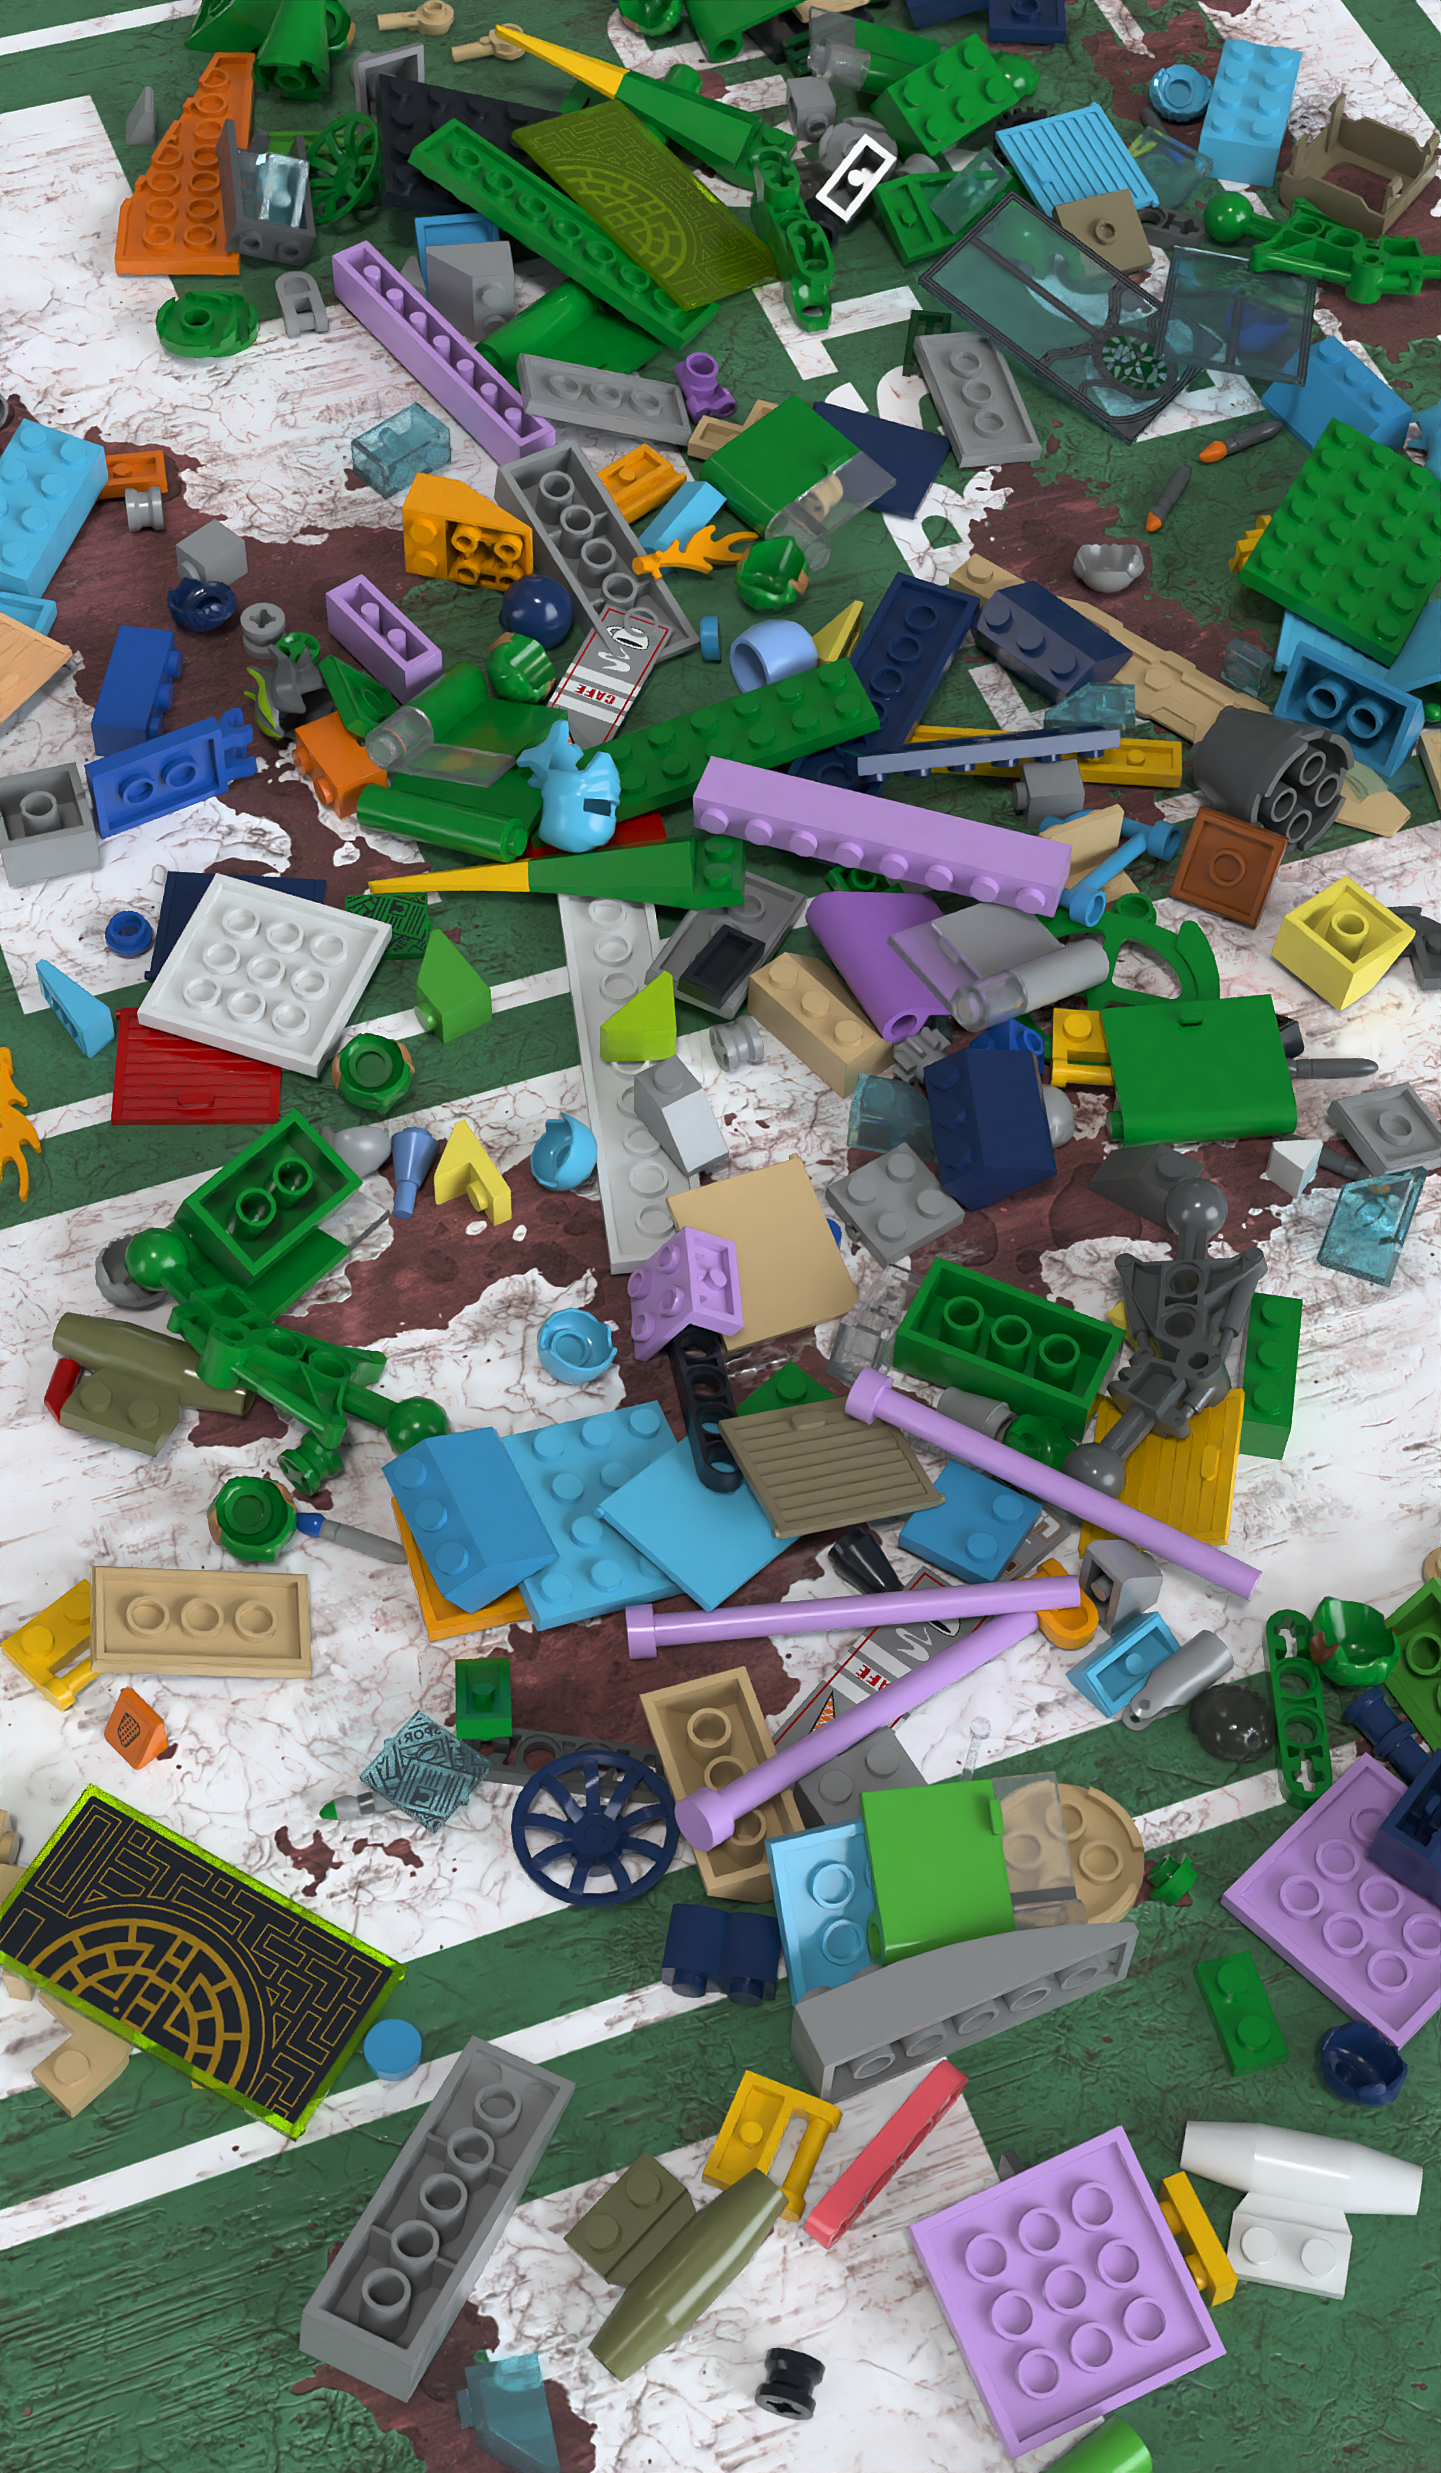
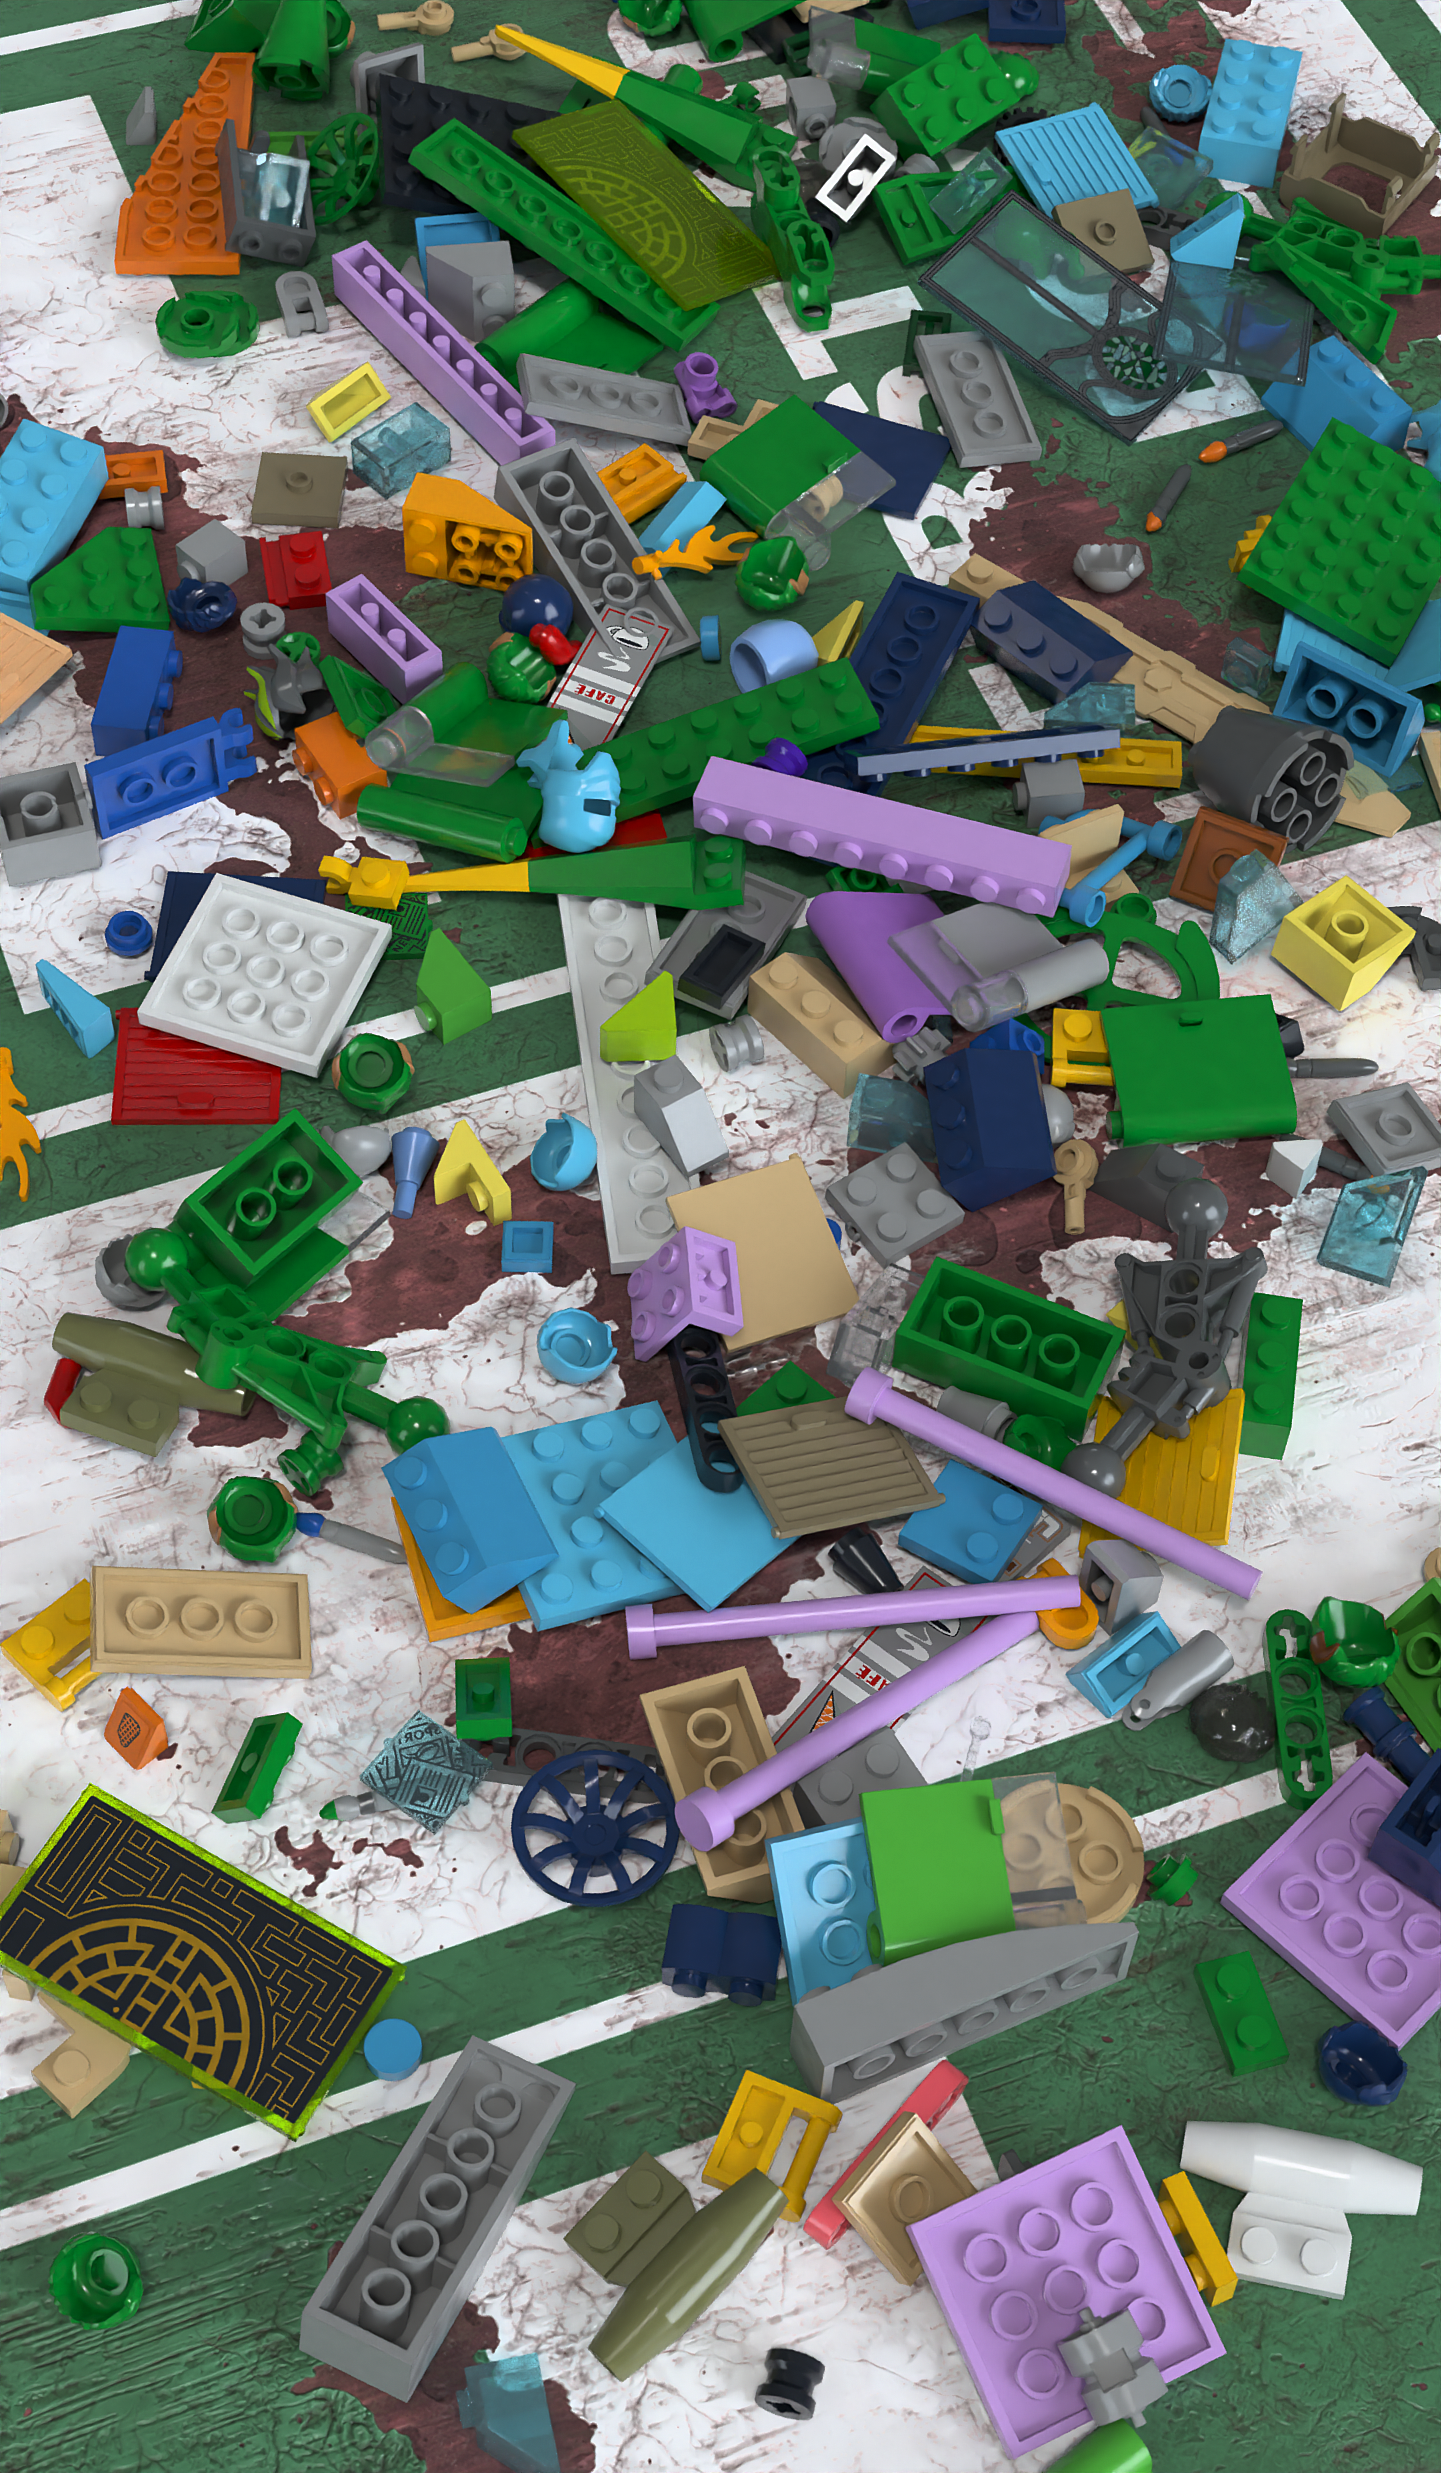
(96, 2281): none -> green hair
(103, 586): none -> green plate
(257, 1768): none -> green plate
(296, 570): none -> red plate
(299, 490): none -> dark tan plate
(347, 401): none -> light yellow slope
(372, 884): none -> yellow plate
(527, 1246): none -> dark azure tile
(553, 644): none -> red arm
(744, 96): none -> green hand
(782, 757): none -> dark purple wheel
(898, 2185): none -> tan plate
(1076, 1172): none -> tan plate
(1114, 2371): none -> light grey wheel
(1212, 237): none -> medium azure slope
(1249, 905): none -> clear light blue slope
(1351, 309): none -> green wing

